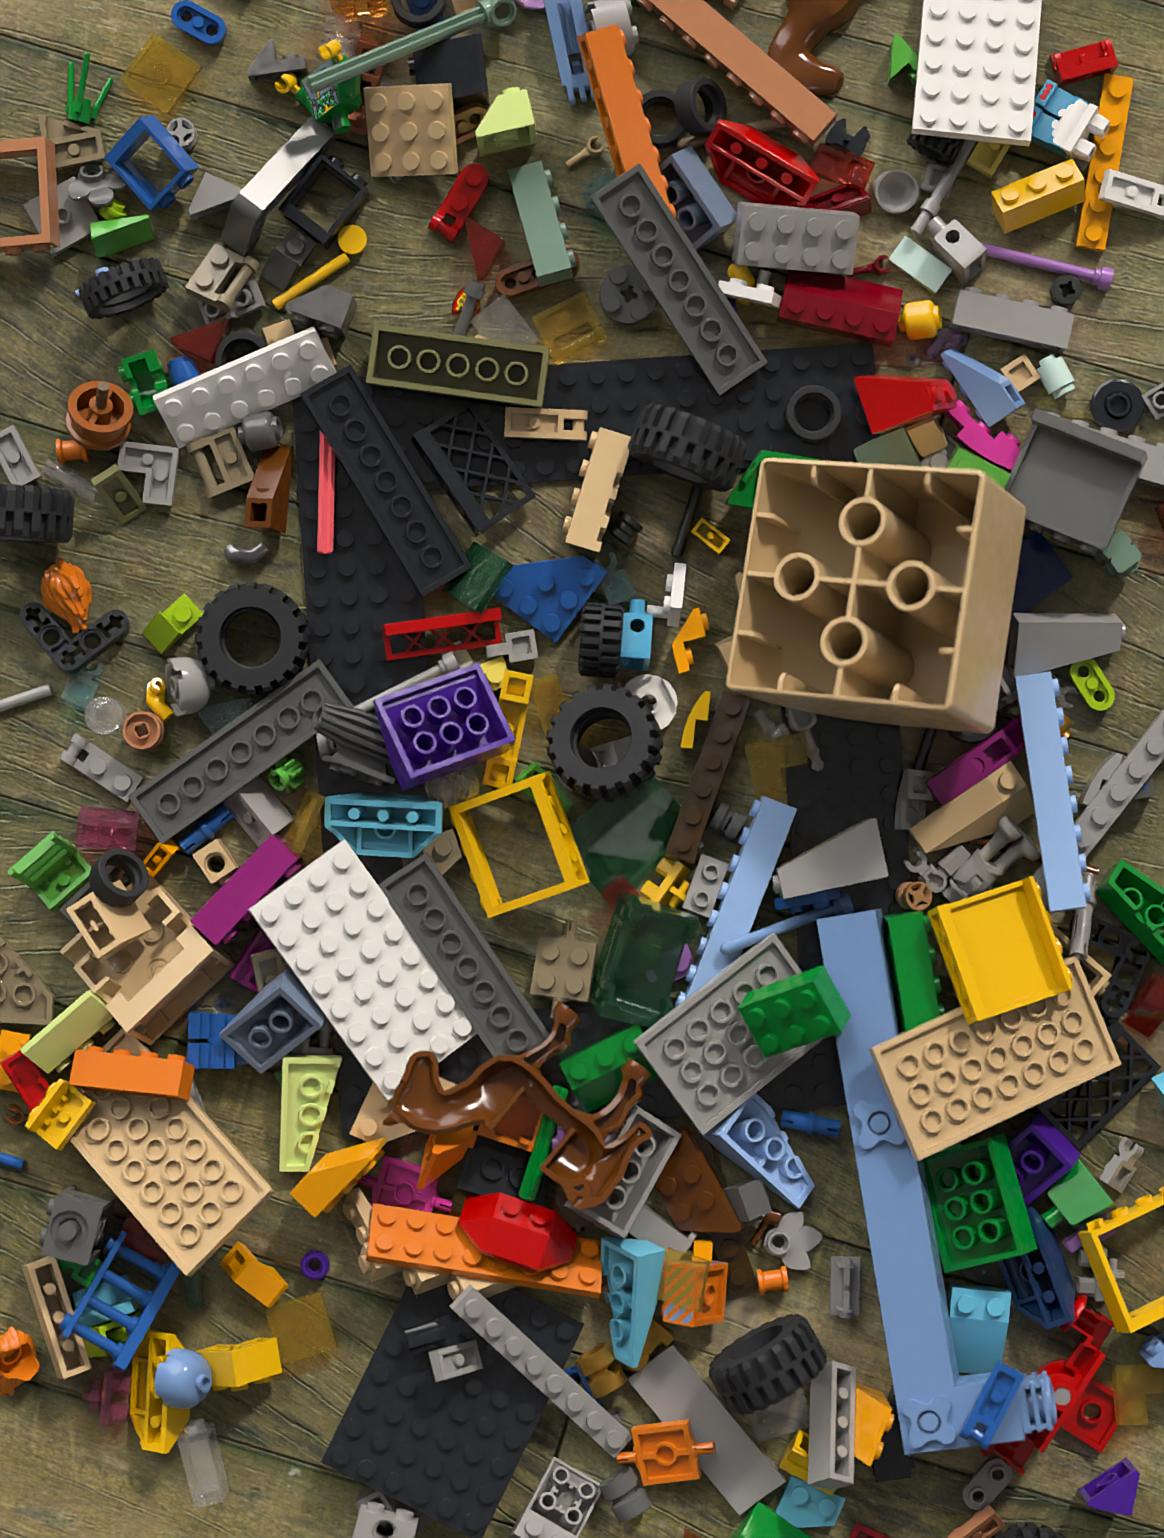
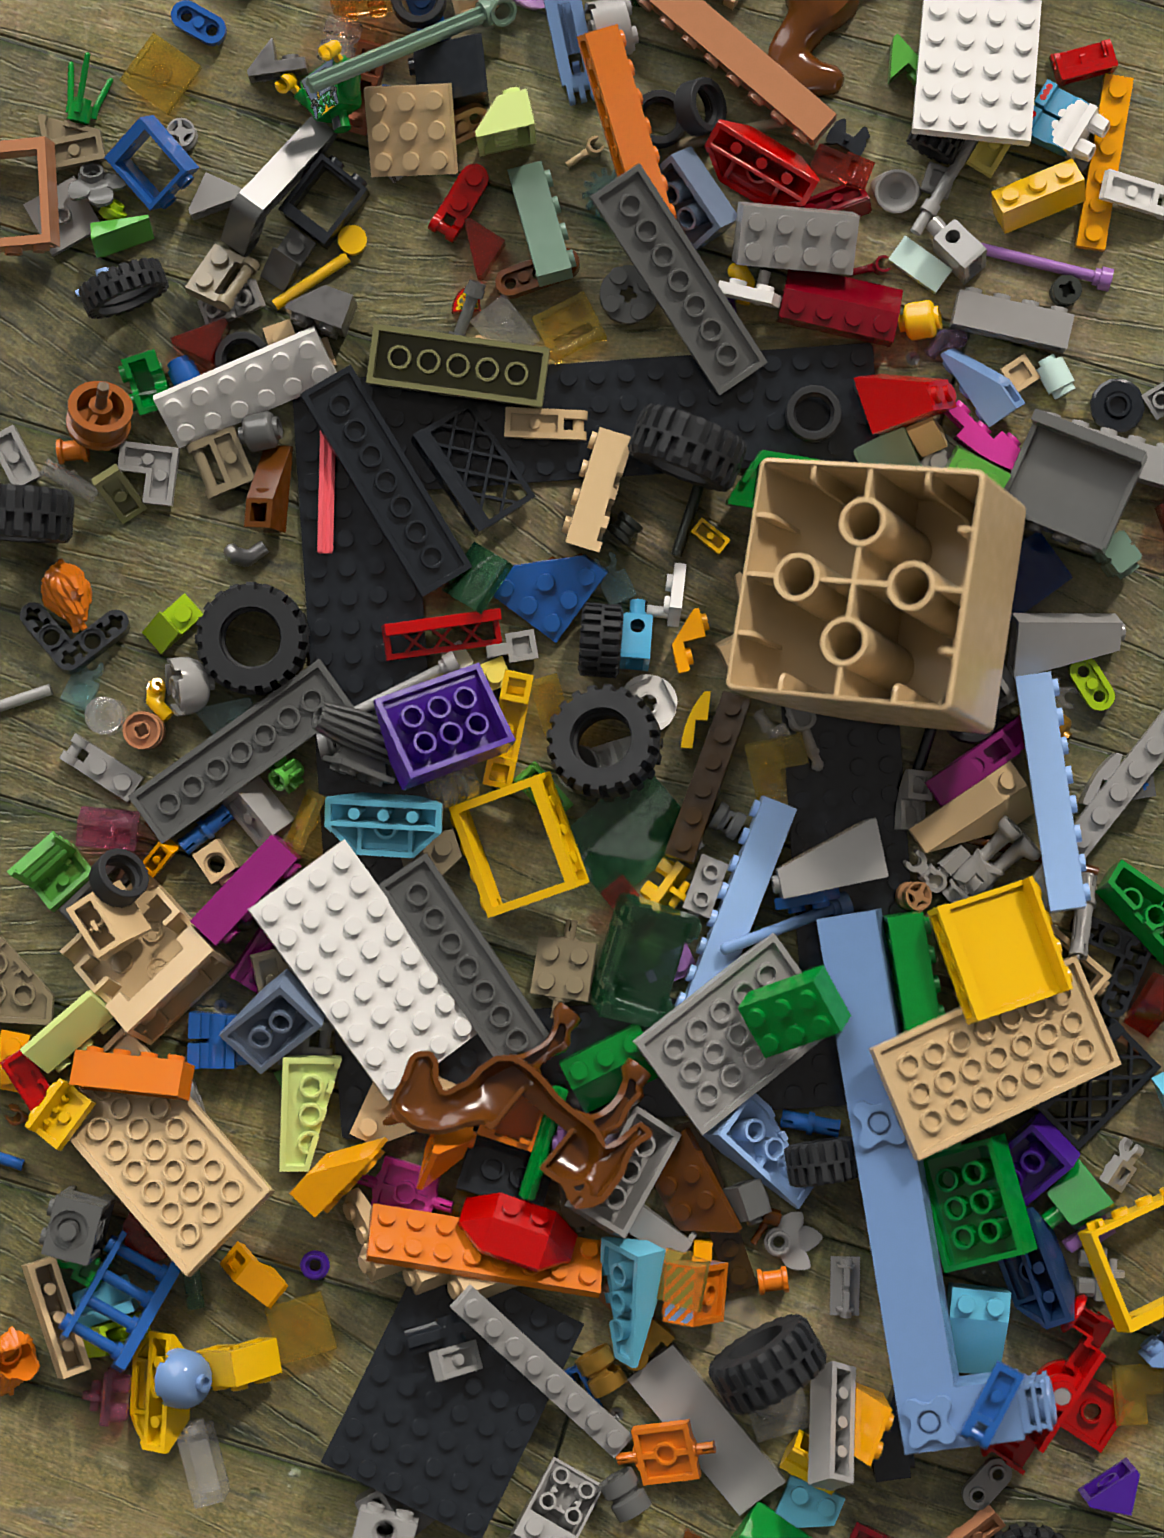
(821, 1162): none -> black tyre

